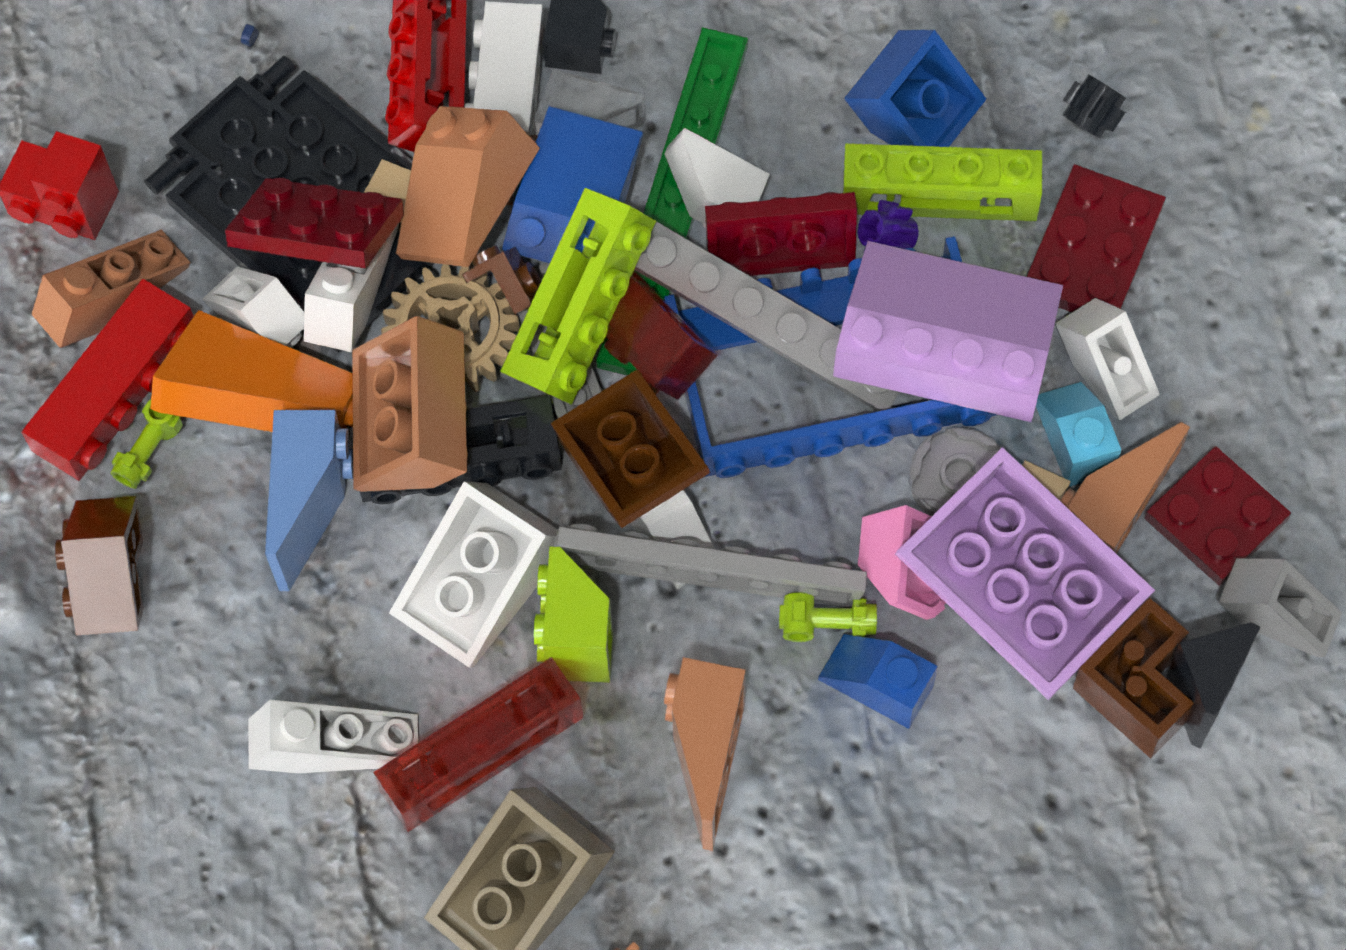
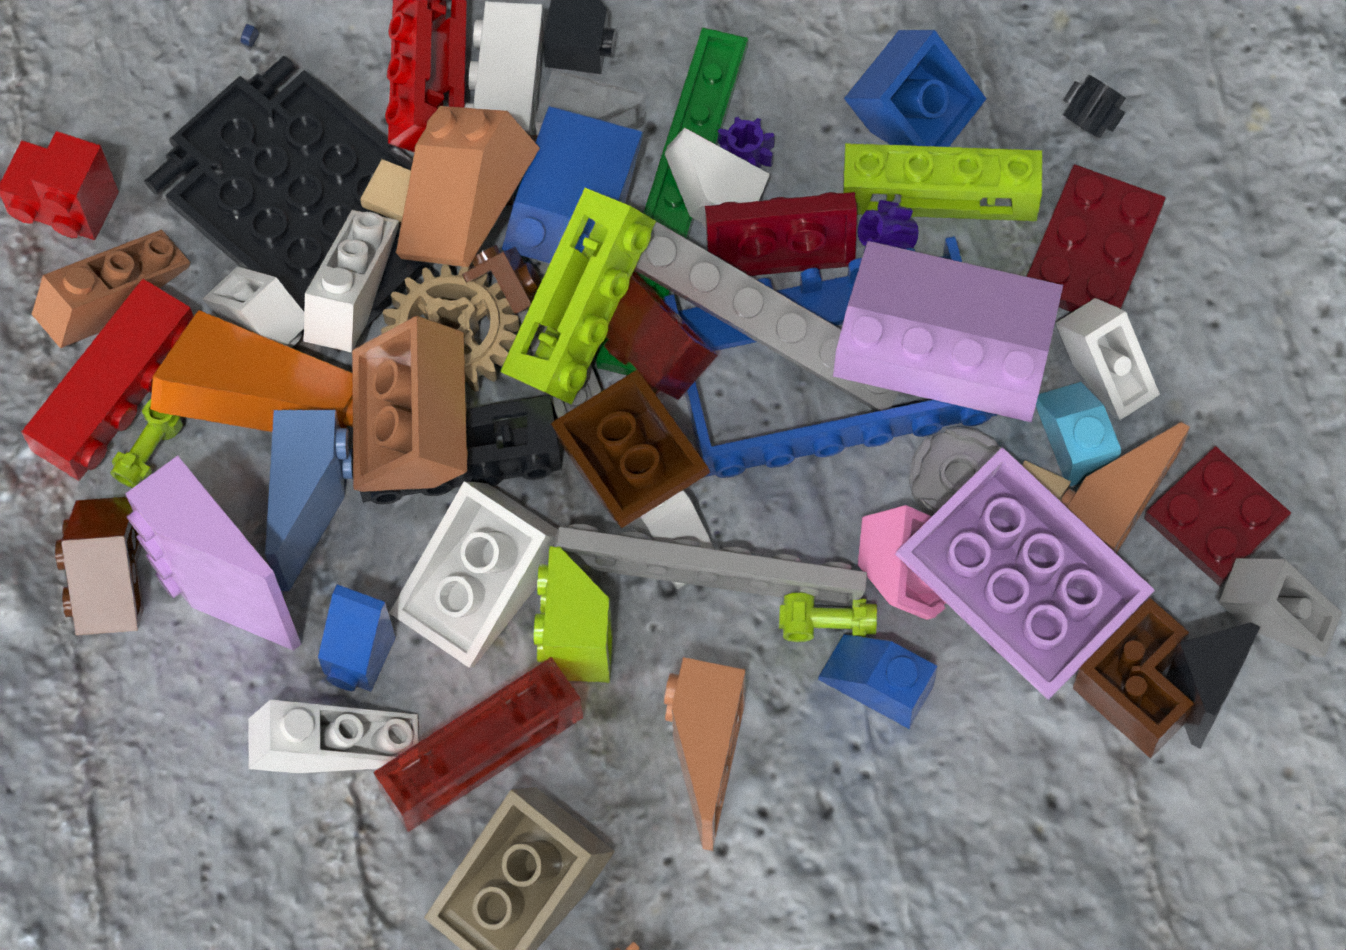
(206, 555): none -> lavender slope
(315, 222): dark red plate -> none
(355, 640): none -> blue slope
(748, 142): none -> dark purple gear

